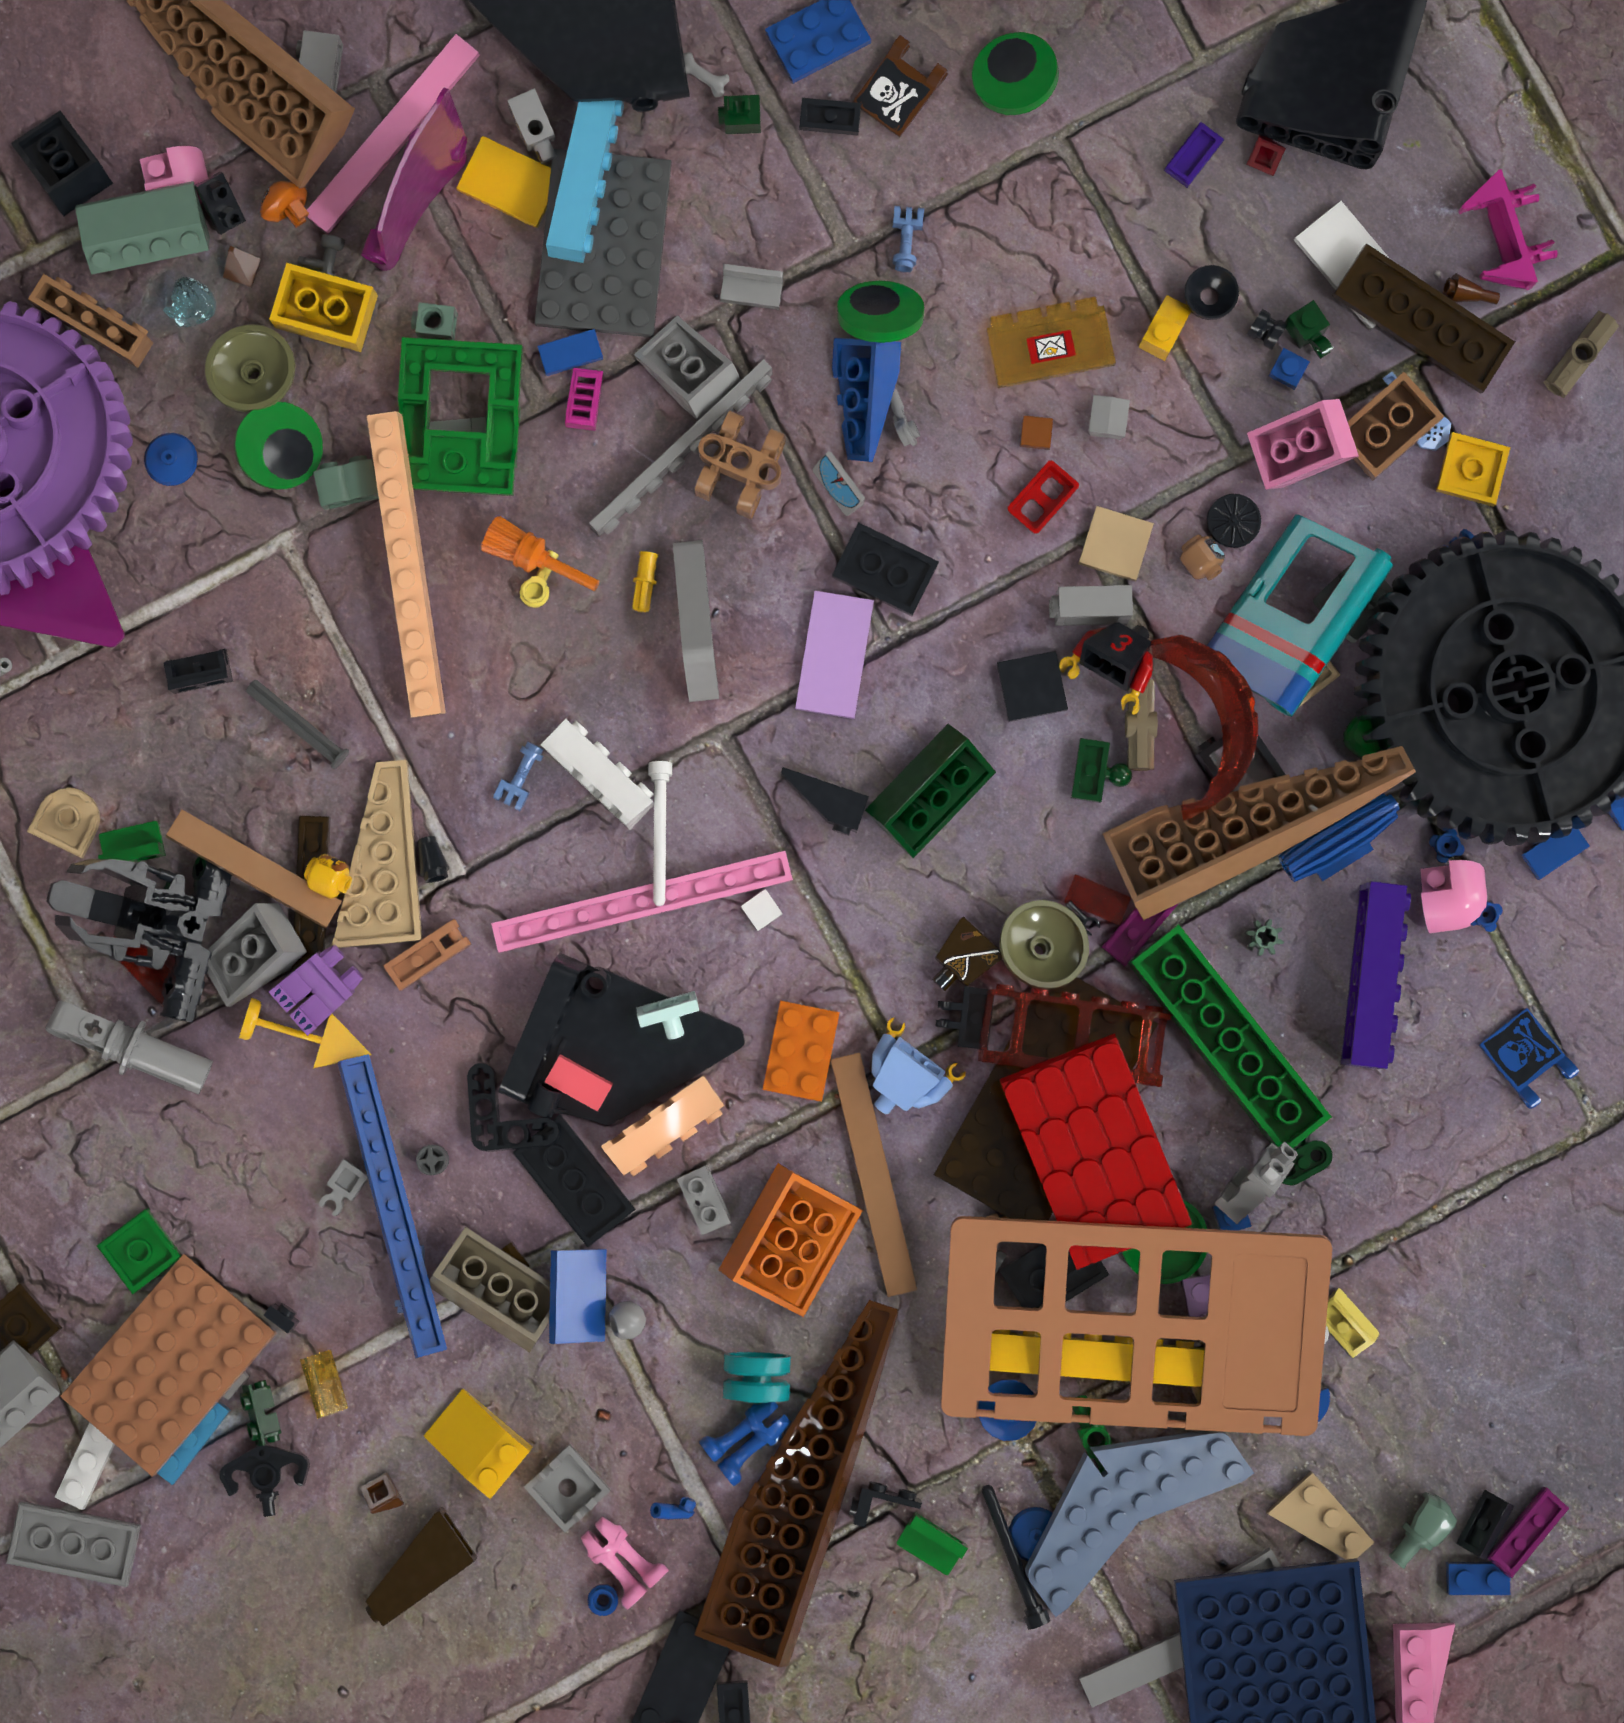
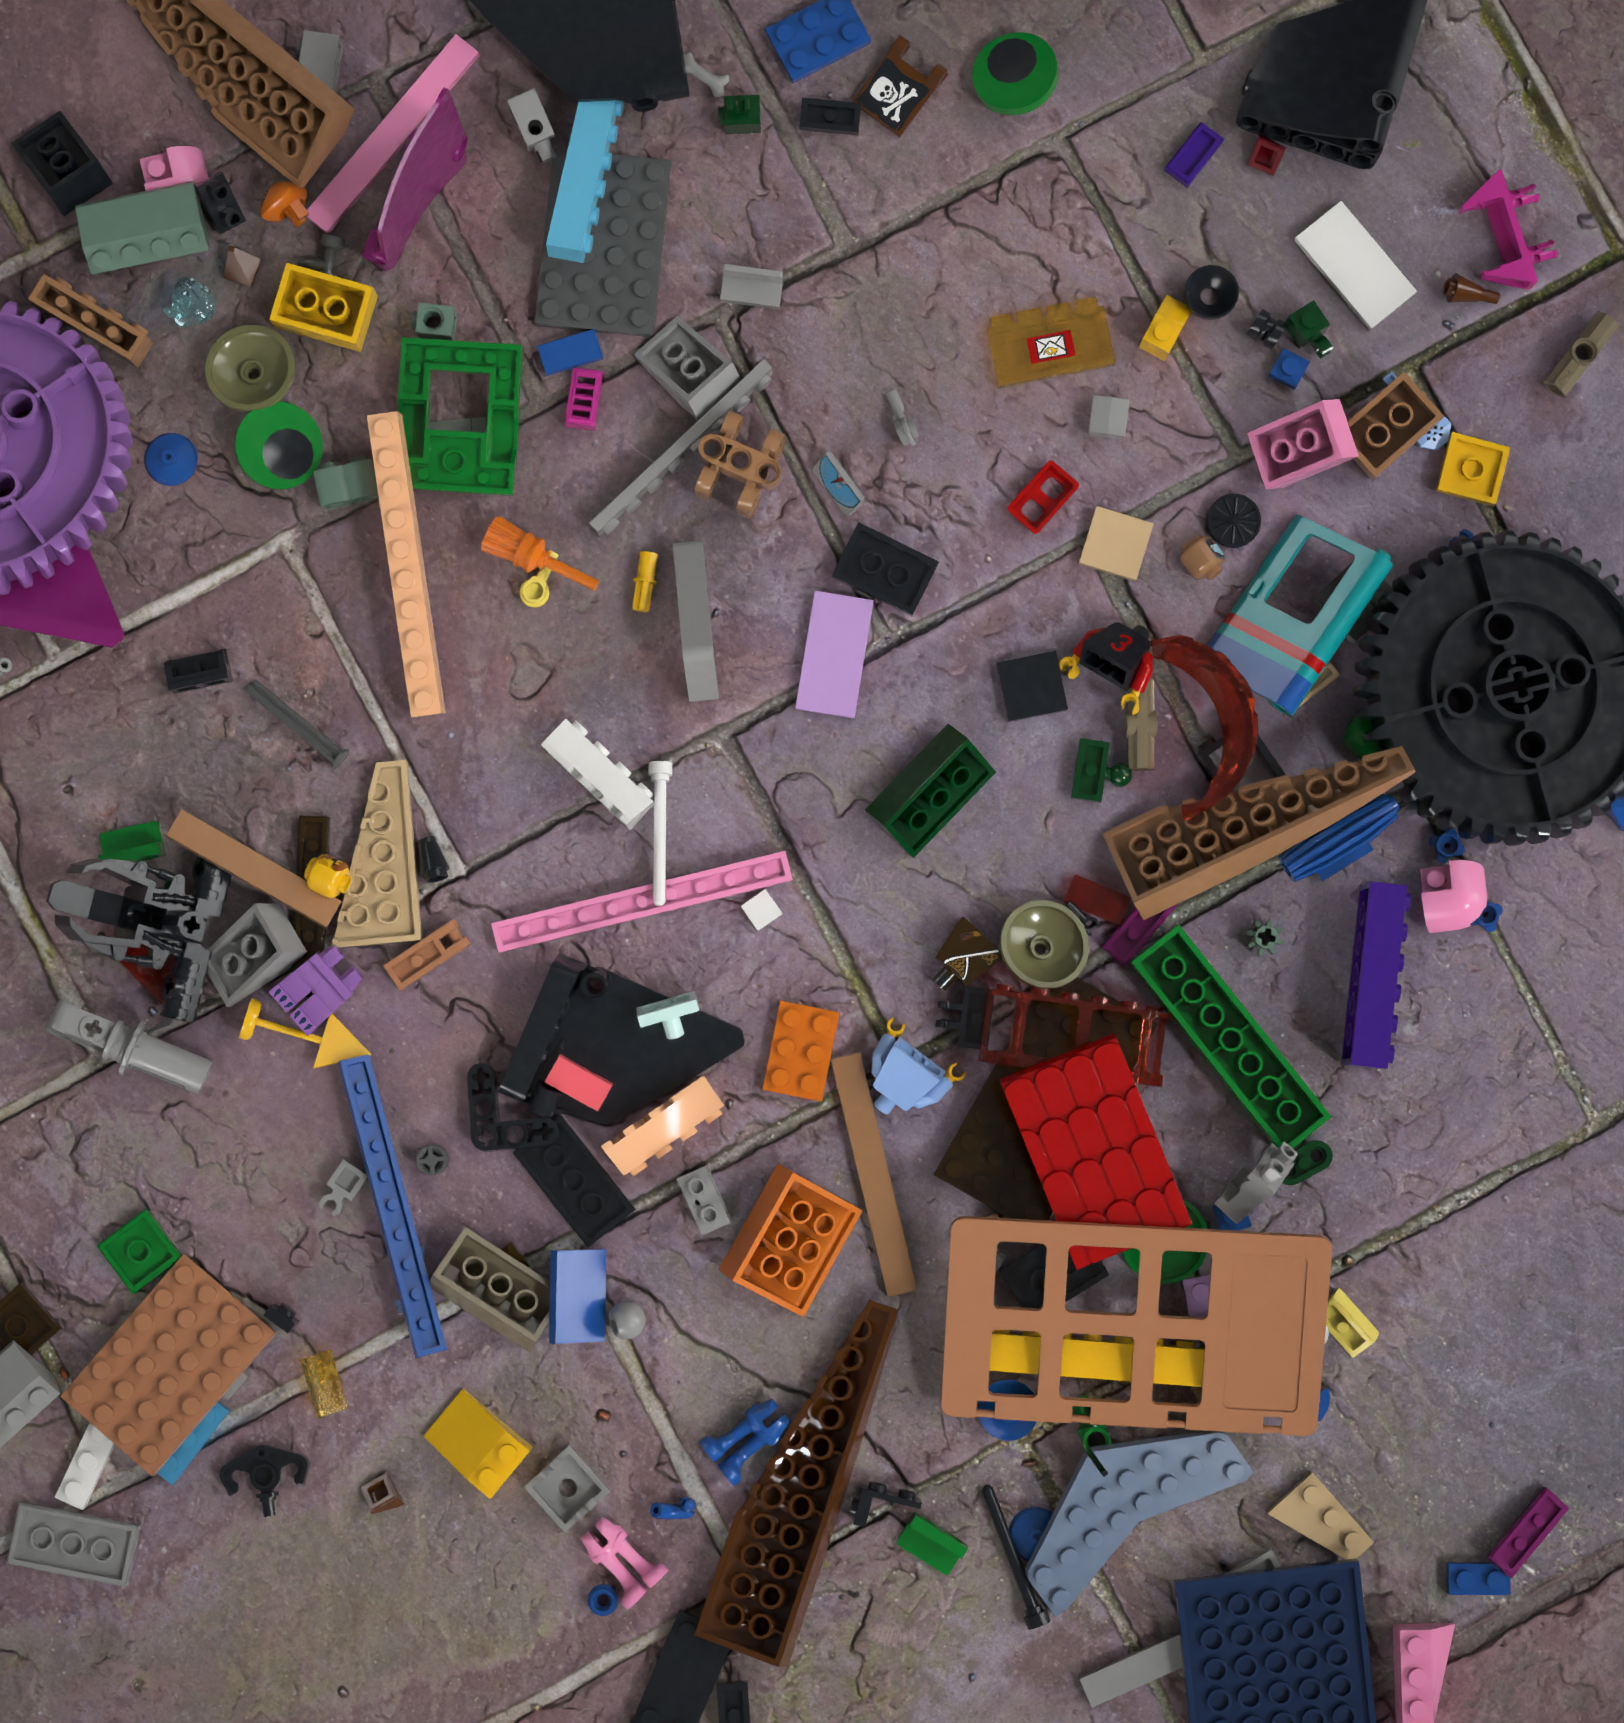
(67, 820): tan tile -> none
(255, 1402): dark green hinge -> none
(425, 1565): dark brown slope -> none
(507, 181): yellow tile -> none
(531, 753): medium blue hinge -> none
(756, 1383): teal wheel -> none
(833, 803): black slope -> none
(866, 384): blue wedge -> none
(880, 311): green piece -> none
(904, 260): medium blue hinge -> none
(1036, 432): dark orange tile -> none
(1091, 605): light grey window -> none
(1423, 318): dark brown plate -> none
(1428, 1529): sand green piece -> none
(1485, 1524): black plate -> none
(1523, 1053): flag -> none
(1554, 852): blue tile -> none

